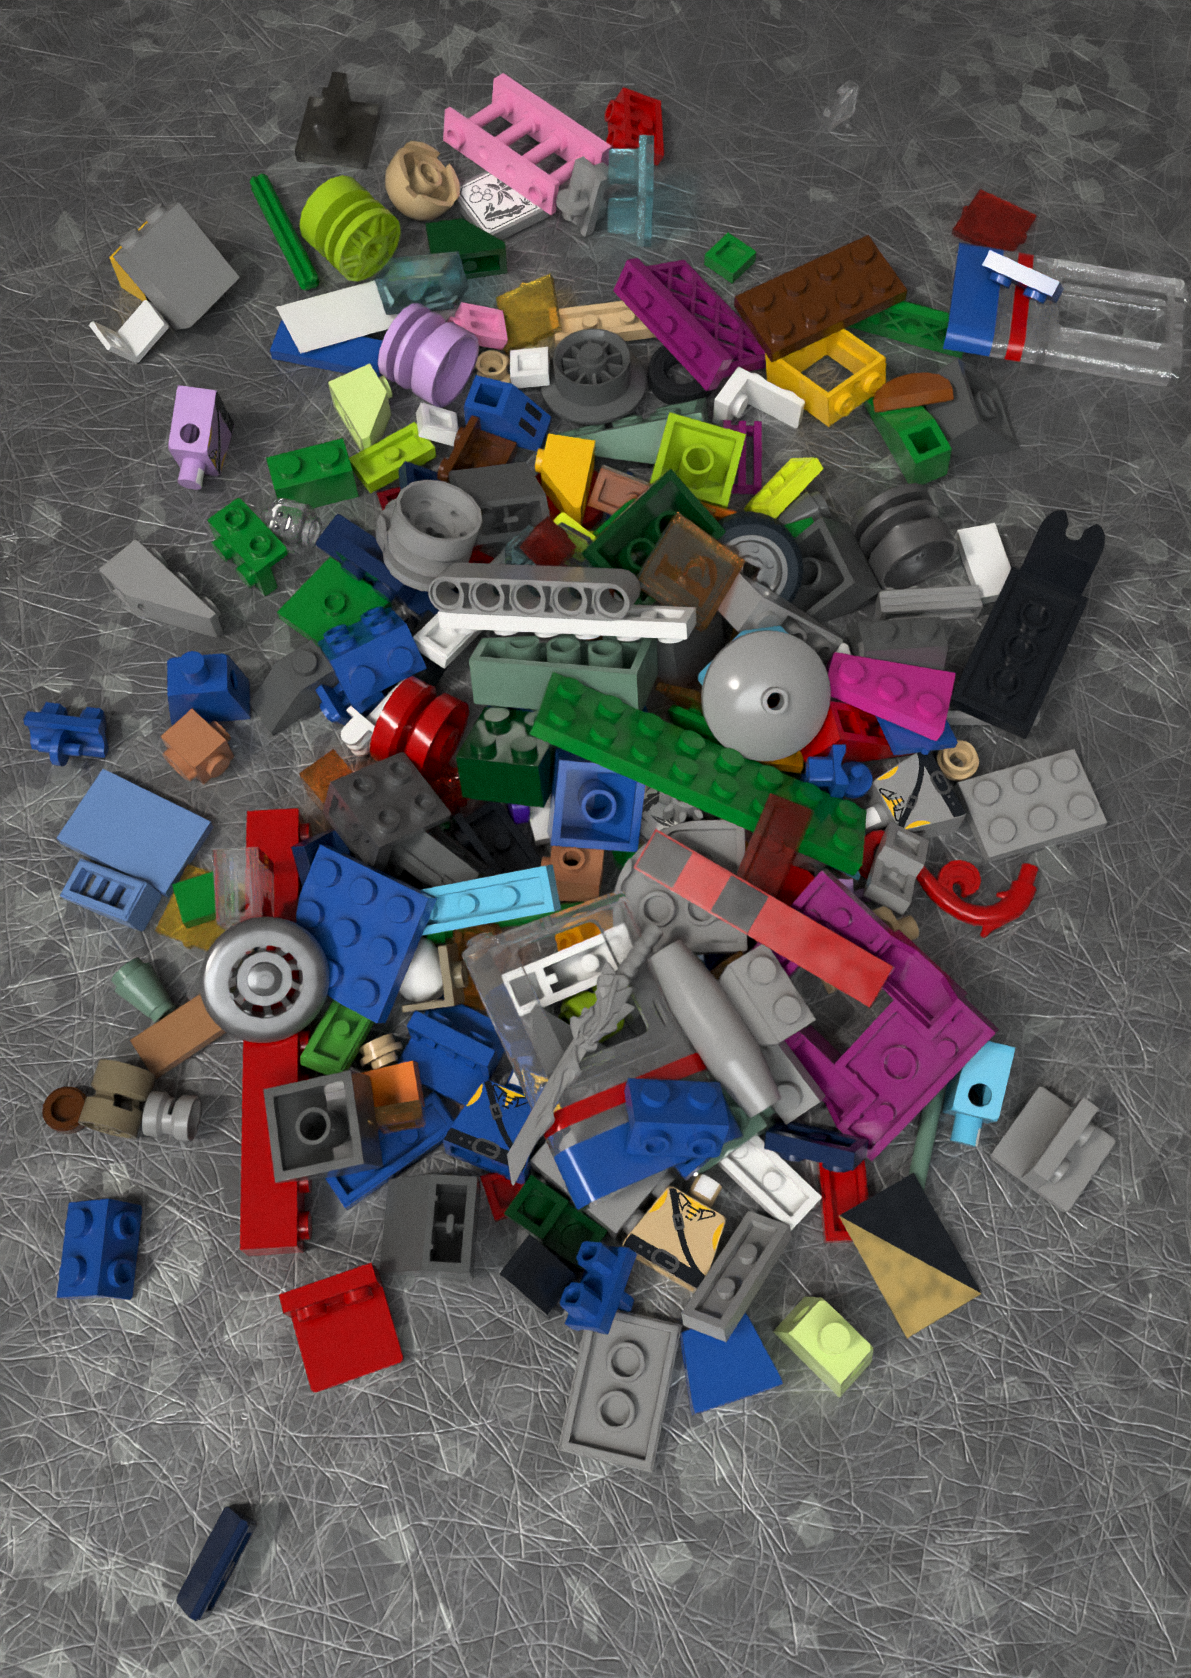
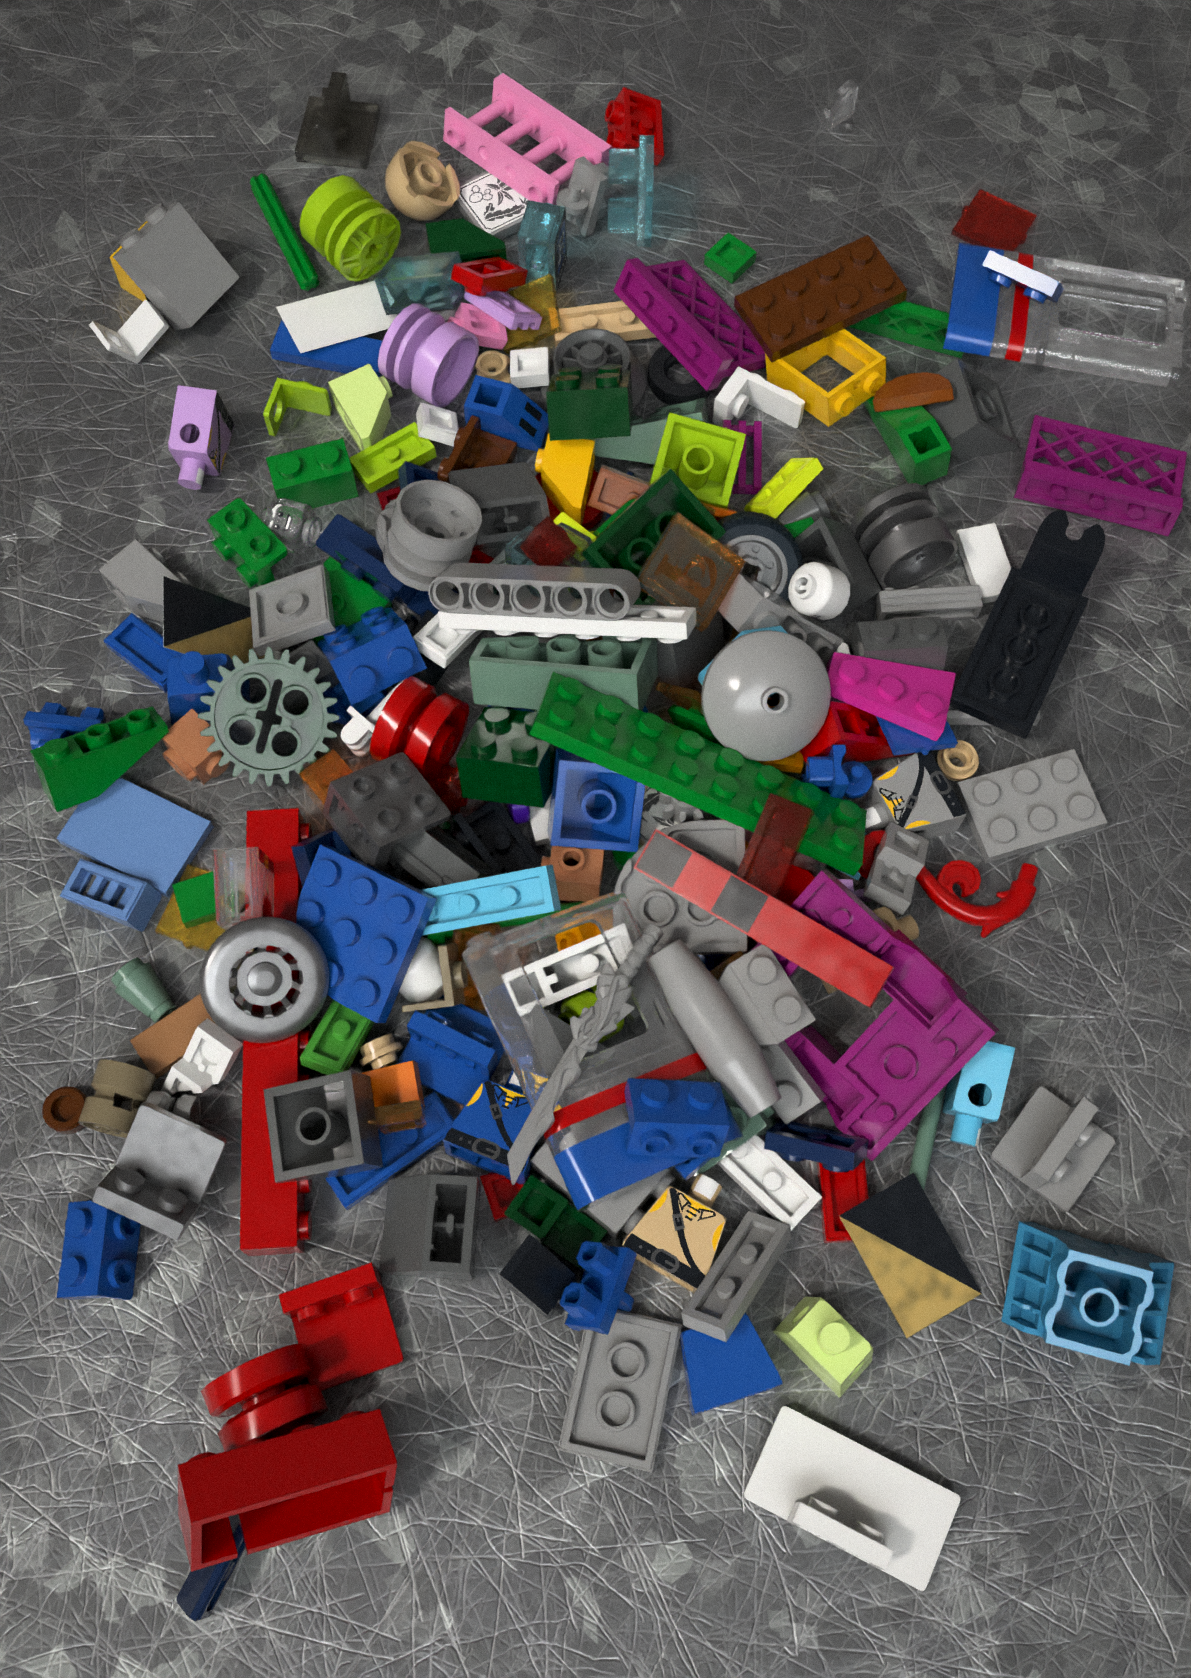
(92, 760): none -> green slope
(142, 649): none -> blue tile
(161, 1171): none -> flat silver bracket
(204, 622): none -> black sticker
(205, 1060): none -> white slope
(230, 705): none -> gear
(264, 1398): none -> red wheel
(286, 1487): none -> red piece
(291, 610): none -> light grey tile
(295, 395): none -> lime bracket
(488, 275): none -> red plate
(506, 310): none -> lavender tile
(543, 241): none -> clear light blue brick
(590, 403): none -> dark green brick
(822, 590): none -> white head
(852, 1497): none -> white bracket
(1088, 1295): none -> dark azure slope
(1096, 493): none -> magenta fence

